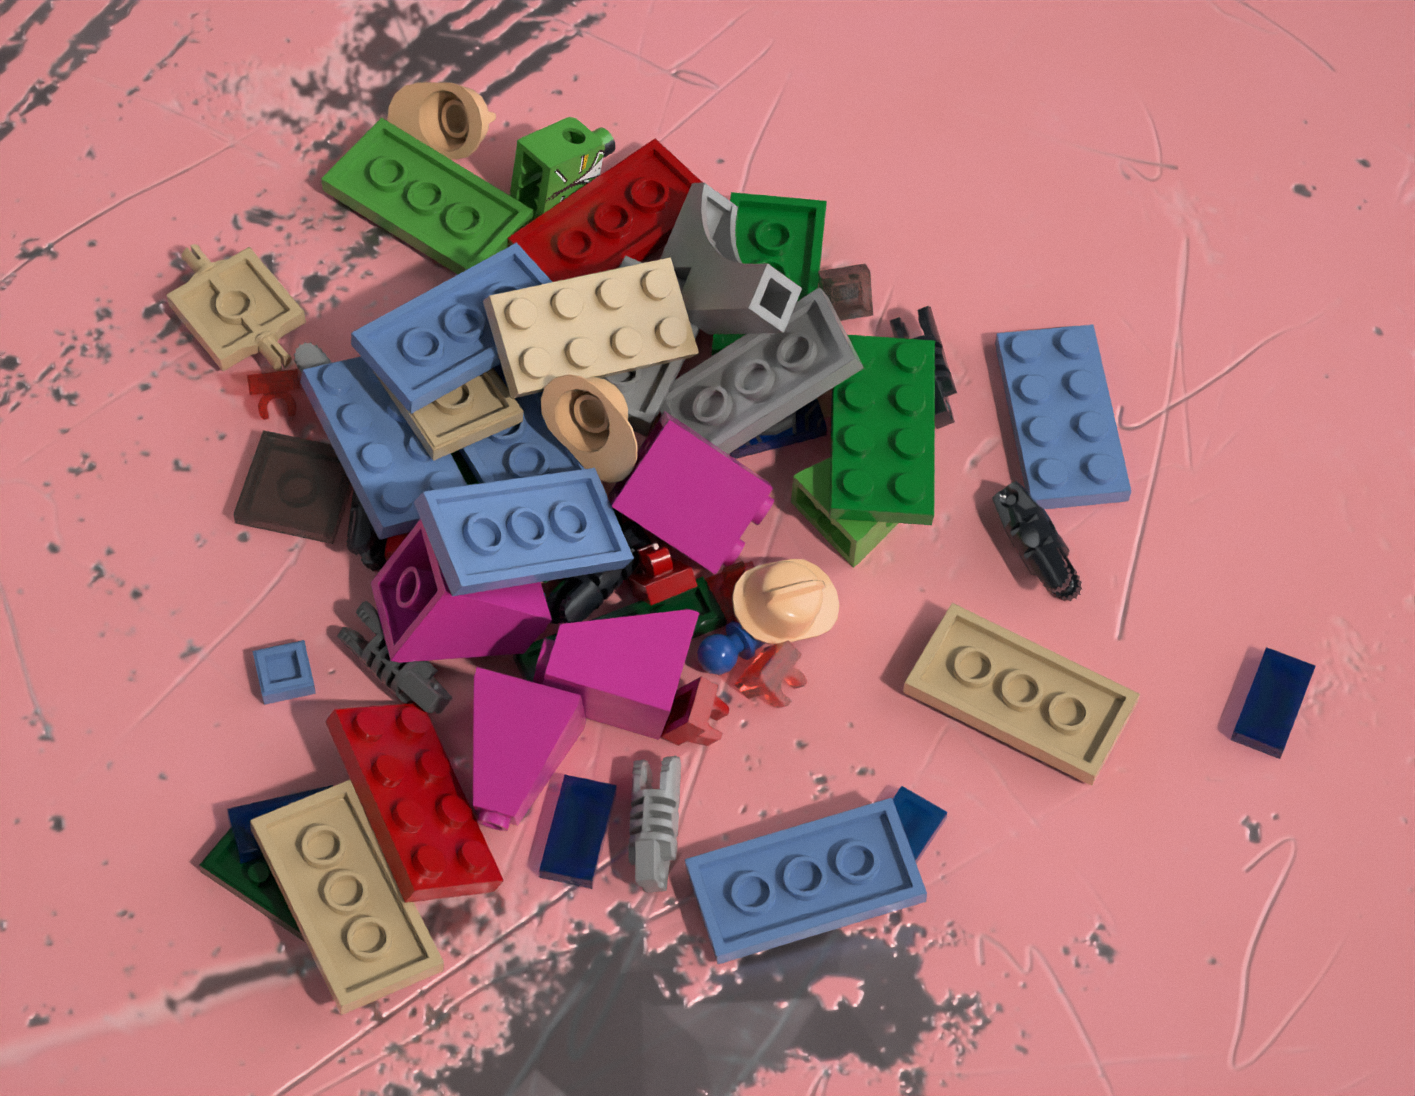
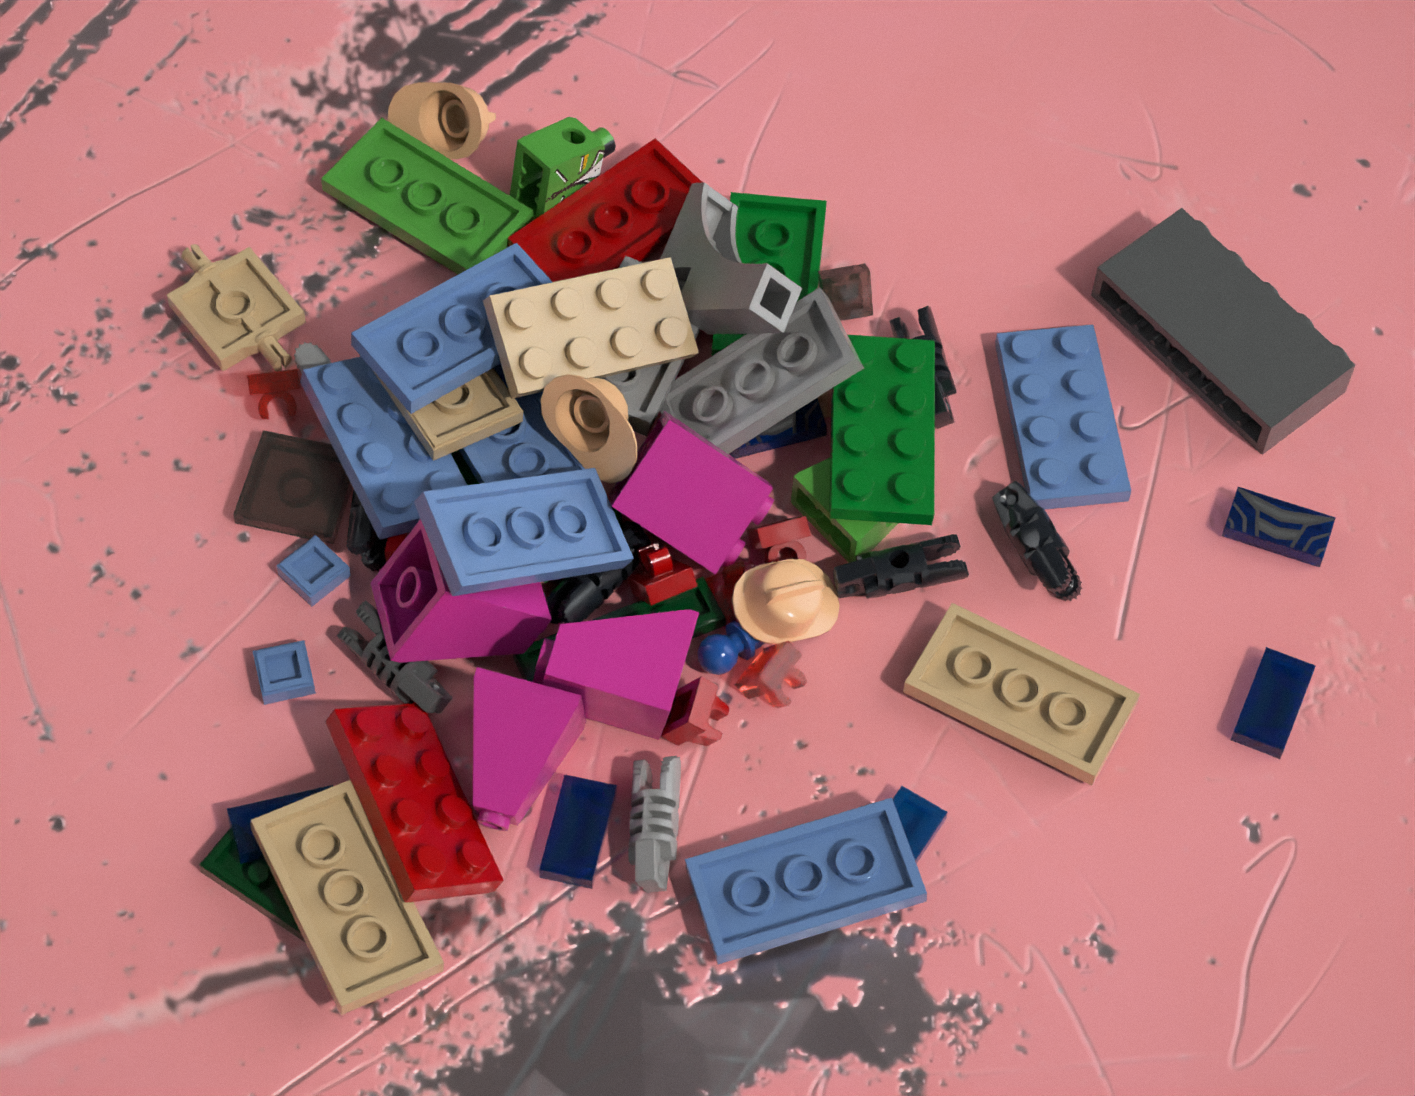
(313, 570): none -> medium blue tile
(779, 536): none -> red tile
(900, 569): none -> black hinge
(1222, 330): none -> dark grey brick
(1278, 526): none -> clear blue tile

